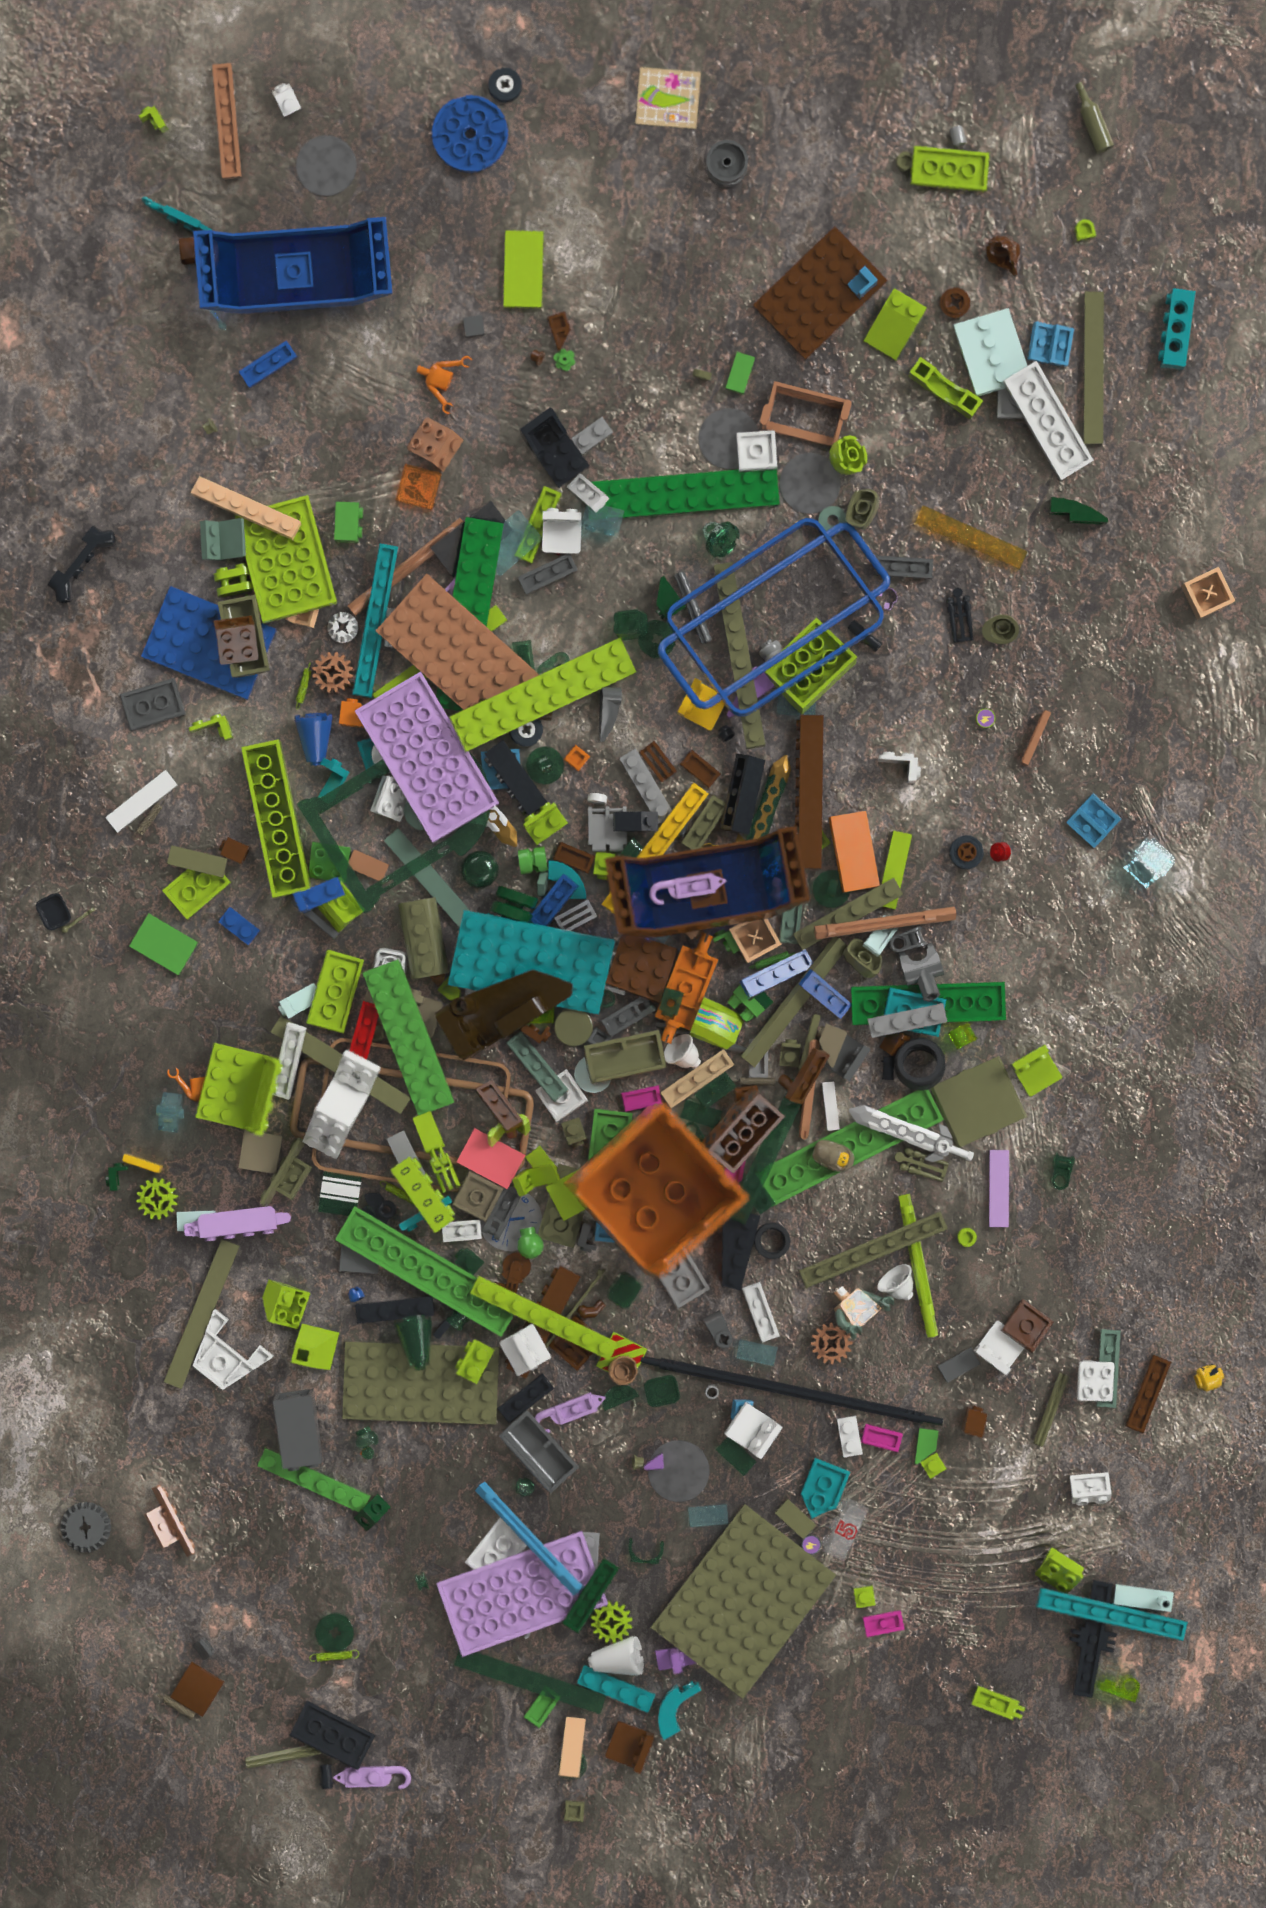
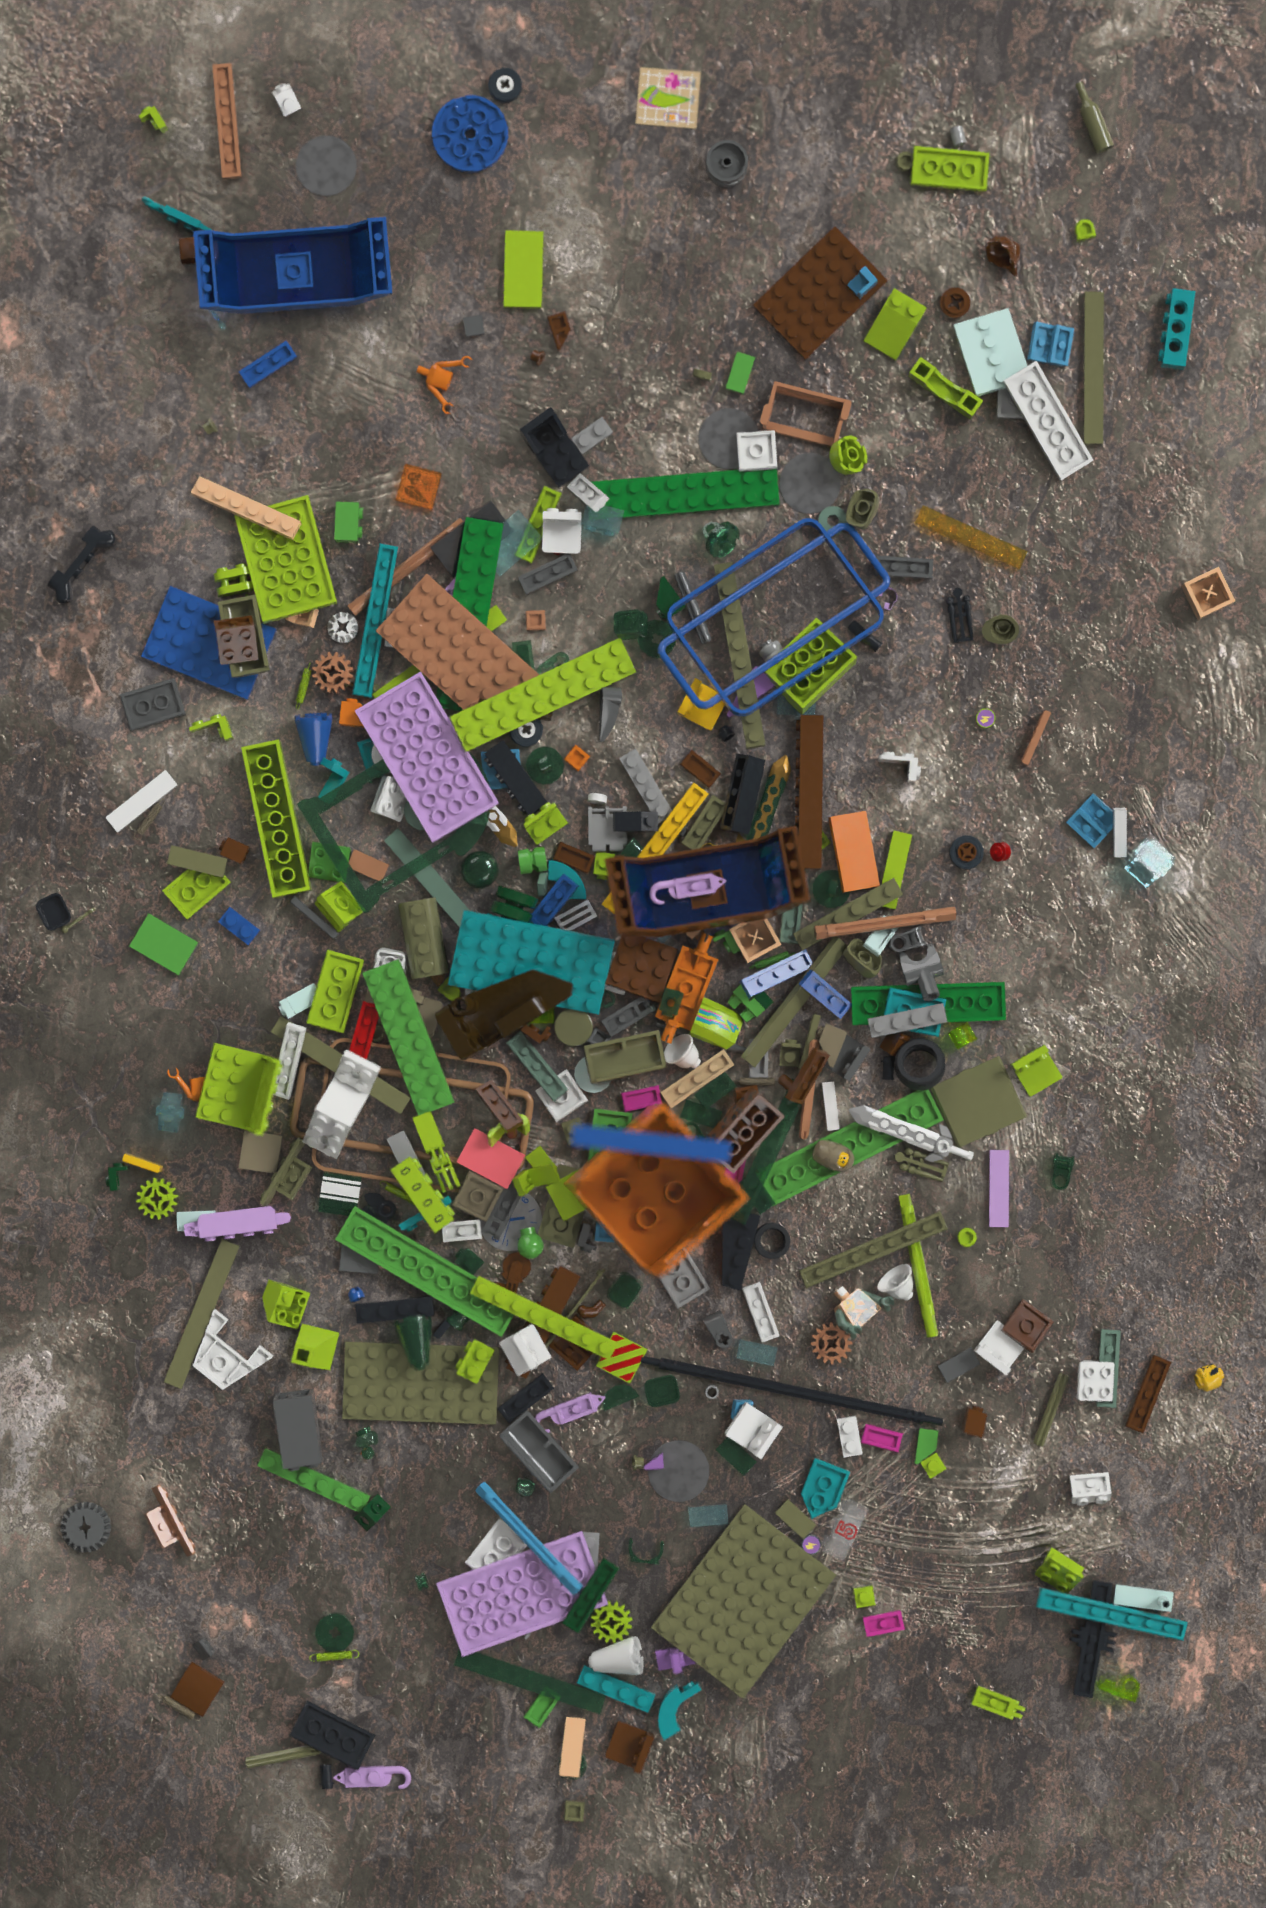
(222, 539): sand green bracket -> none
(319, 895): blue bracket -> none
(435, 443): nougat bracket -> none
(535, 620): none -> nougat tile
(566, 365): bright green plant -> none
(622, 1370): medium nougat hair -> none
(650, 1143): none -> blue tile
(667, 774): reddish brown tile -> none
(1076, 512): dark green slope -> none
(1119, 832): none -> white piece

